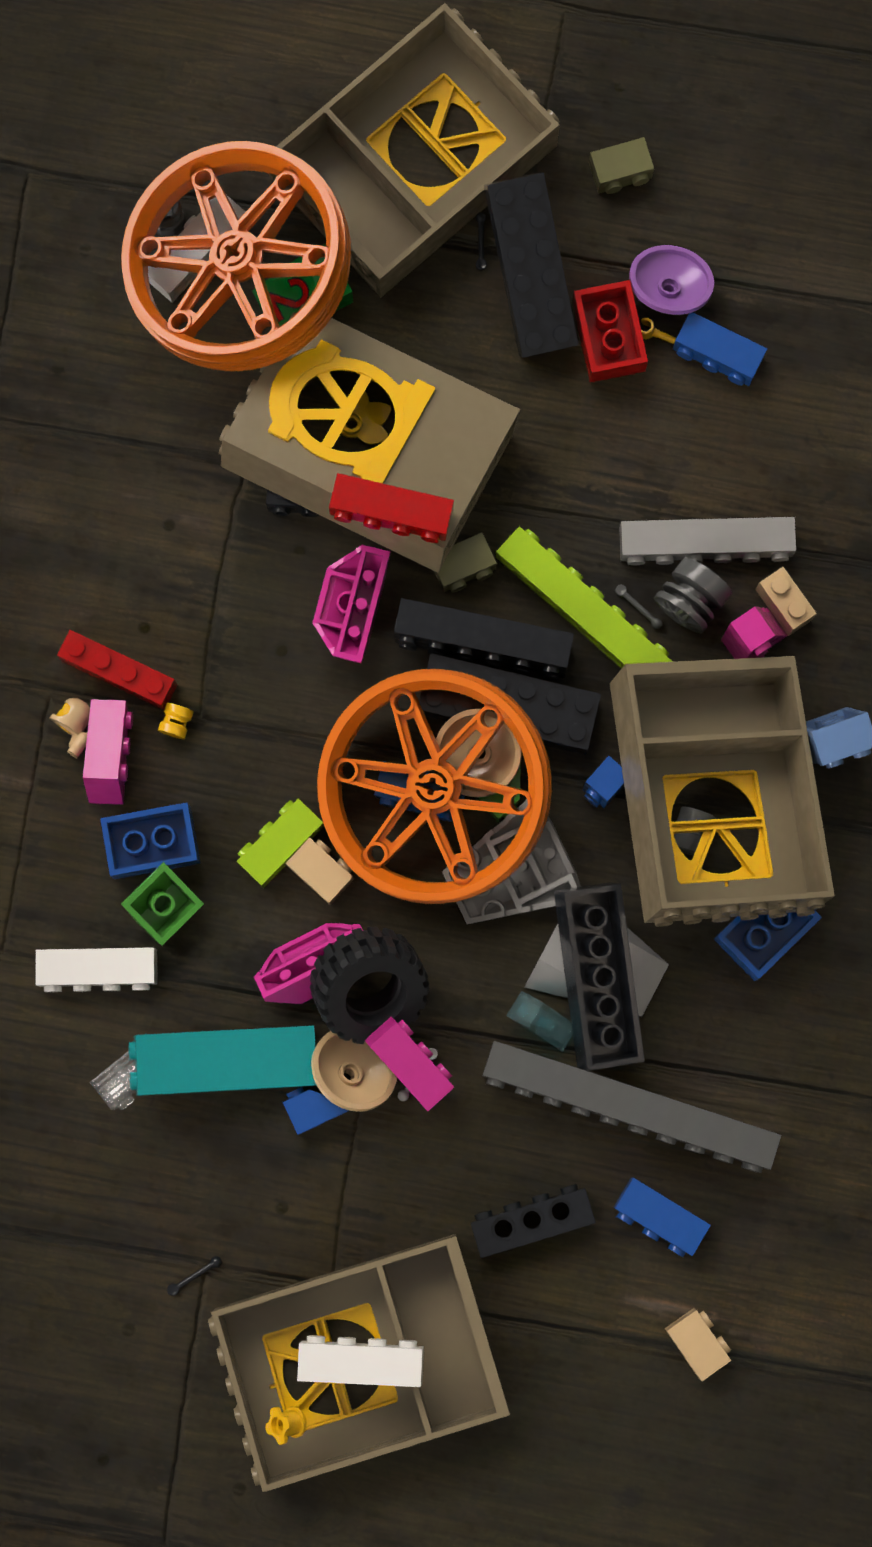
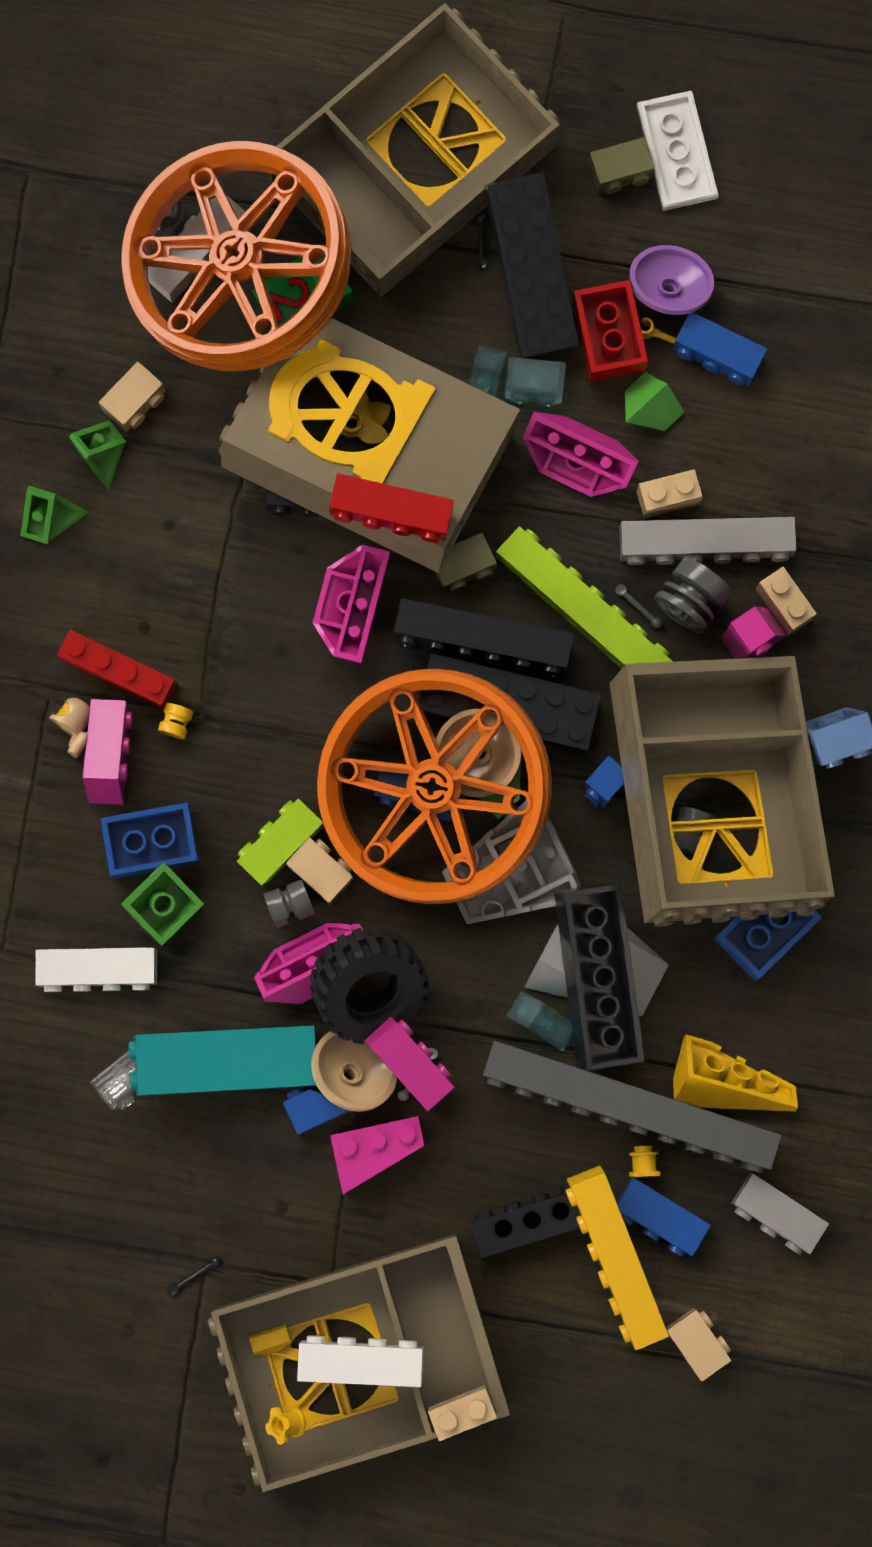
(47, 515): none -> bright green slope
(100, 448): none -> bright green slope
(133, 397): none -> tan brick
(270, 1340): none -> yellow piece
(289, 904): none -> dark grey wheel
(373, 1149): none -> dark pink wedge
(462, 1413): none -> tan brick
(488, 369): none -> clear light blue slope
(535, 381): none -> clear light blue brick
(578, 454): none -> dark pink wedge
(617, 1257): none -> yellow brick
(644, 1162): none -> yellow brick
(651, 403): none -> bright green slope
(669, 494): none -> tan brick
(677, 150): none -> white tile
(716, 1080): none -> yellow wedge
(779, 1214): none -> light grey brick

